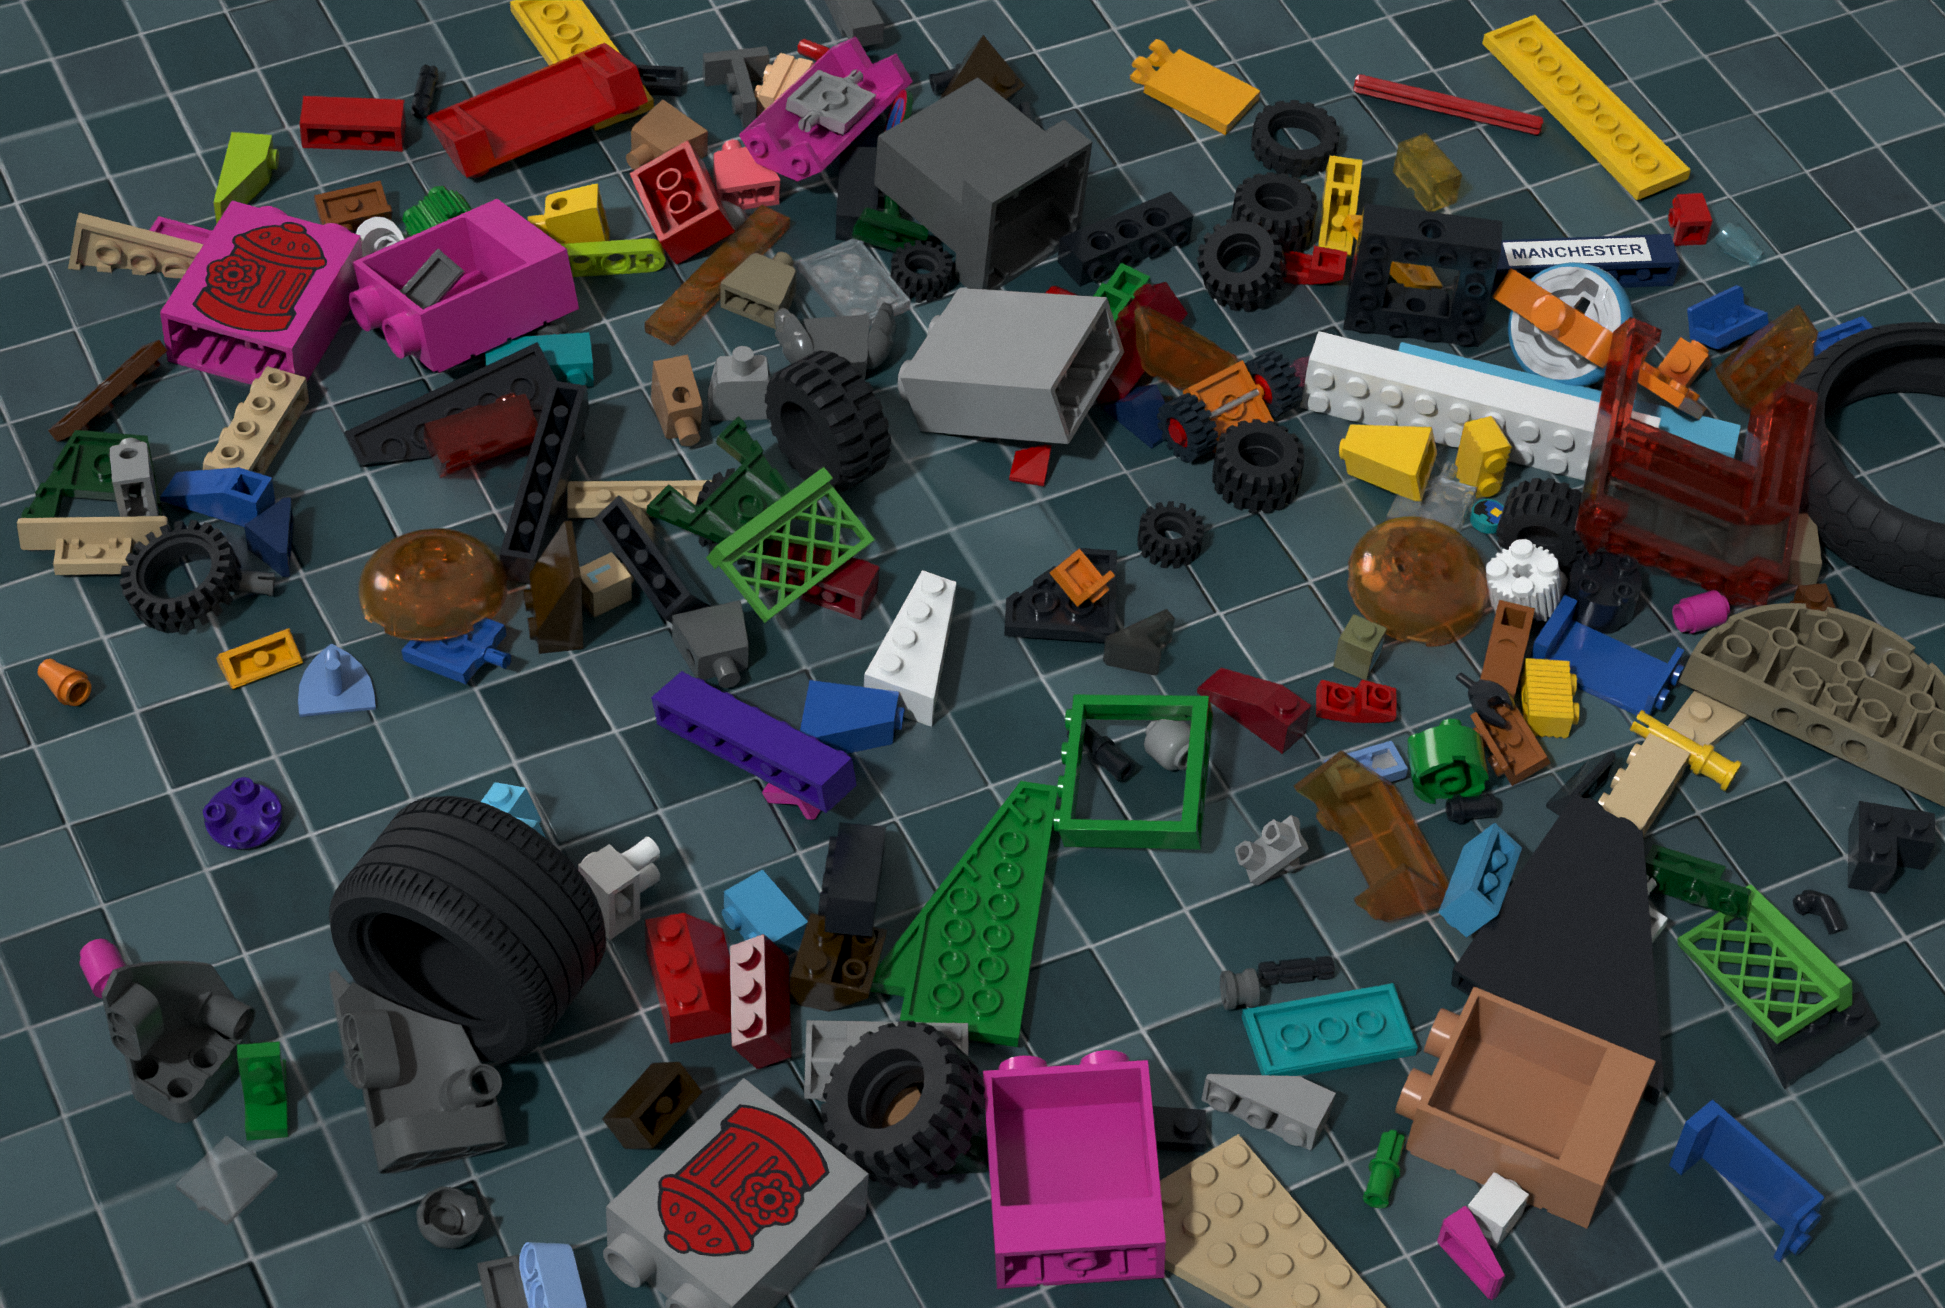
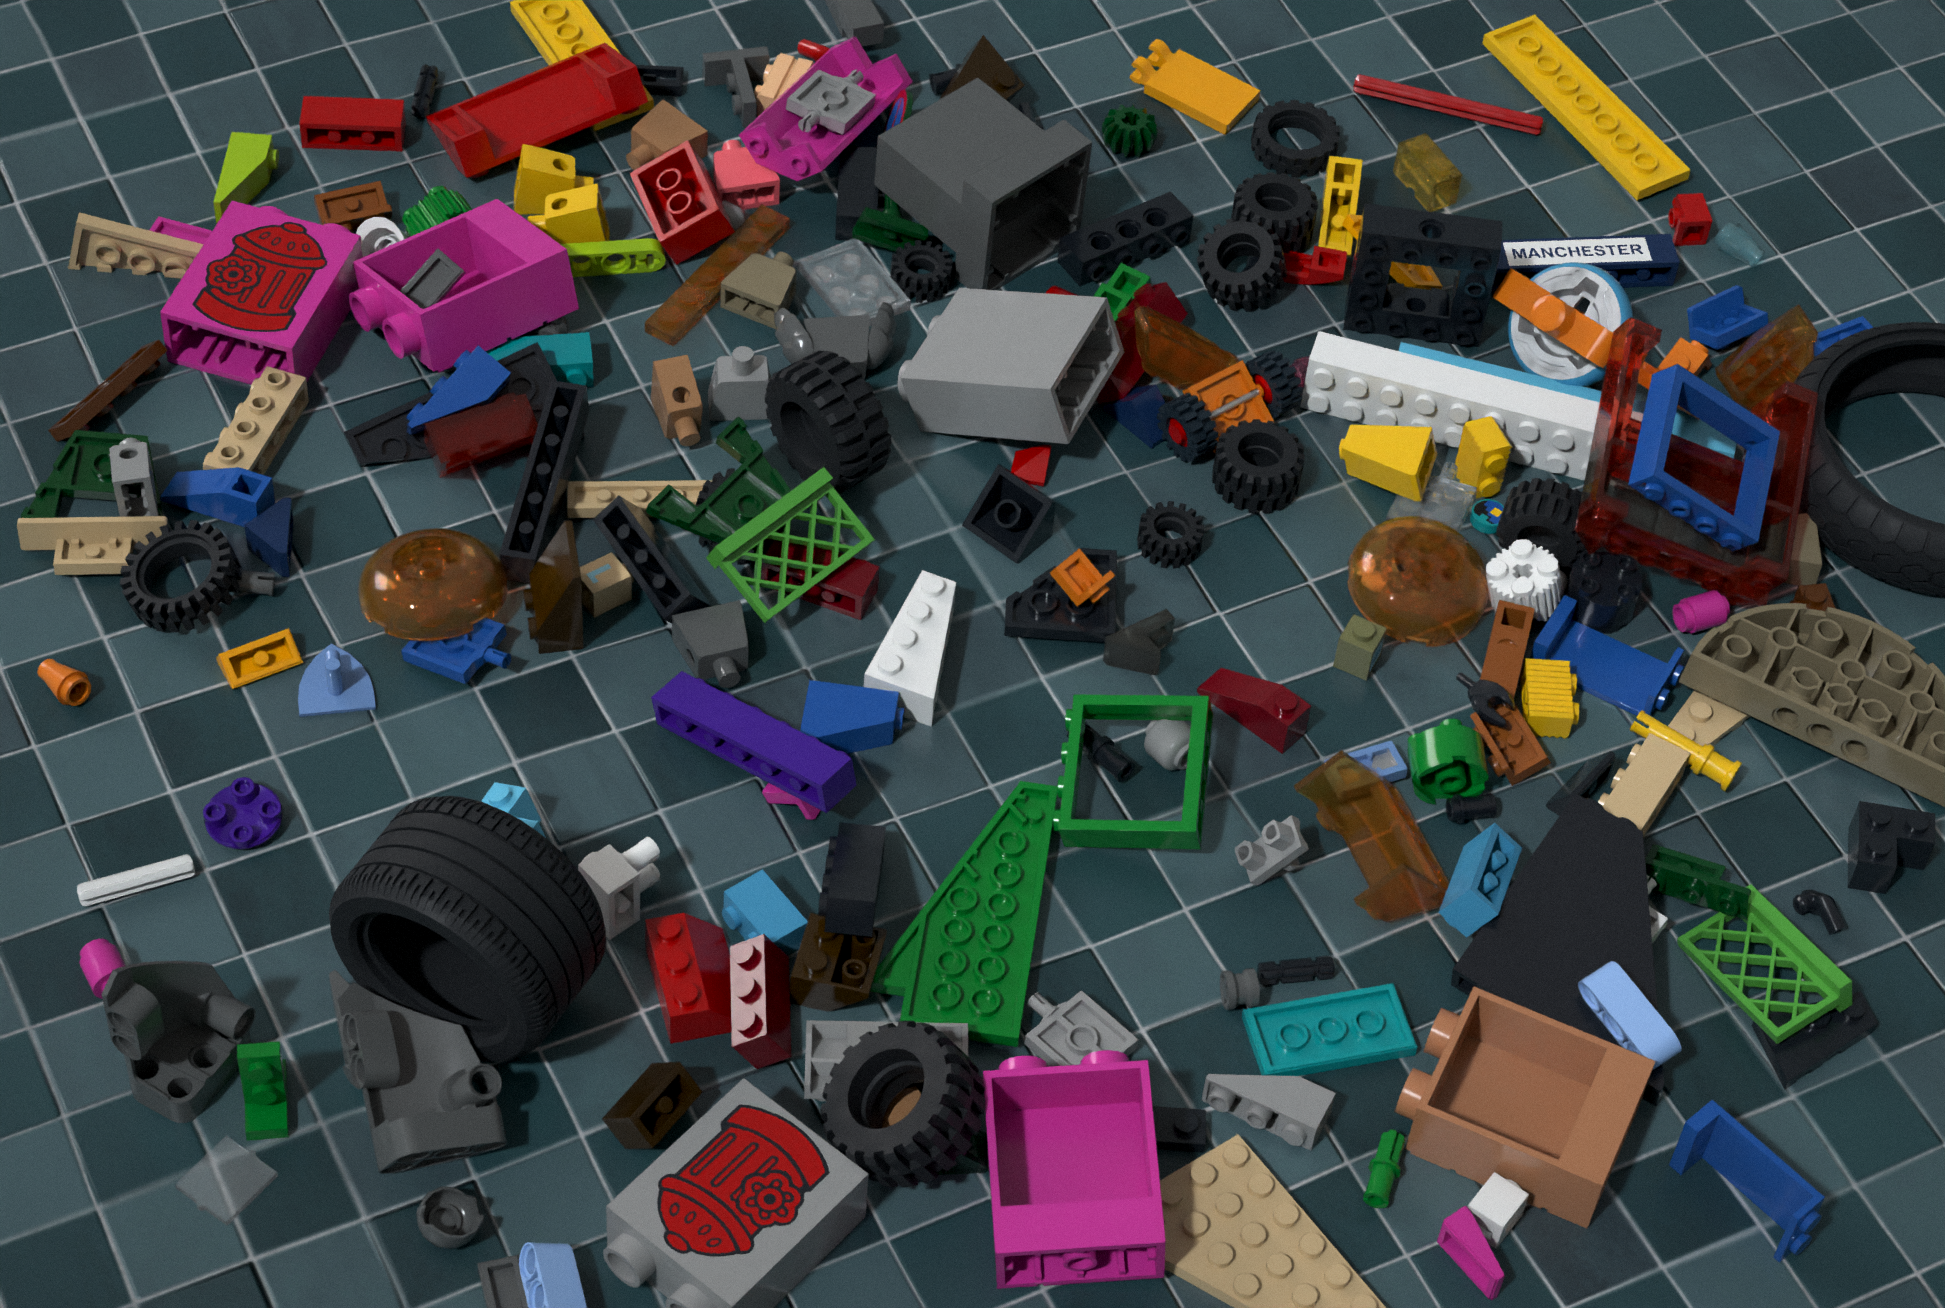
(135, 880): none -> white axle
(472, 384): none -> blue slope
(542, 174): none -> yellow torso
(1011, 515): none -> black slope
(1075, 1031): none -> light grey plate
(1129, 130): none -> dark green gear
(1363, 704): red slope -> none
(1628, 1014): none -> light blue beam
(1680, 387): none -> blue window

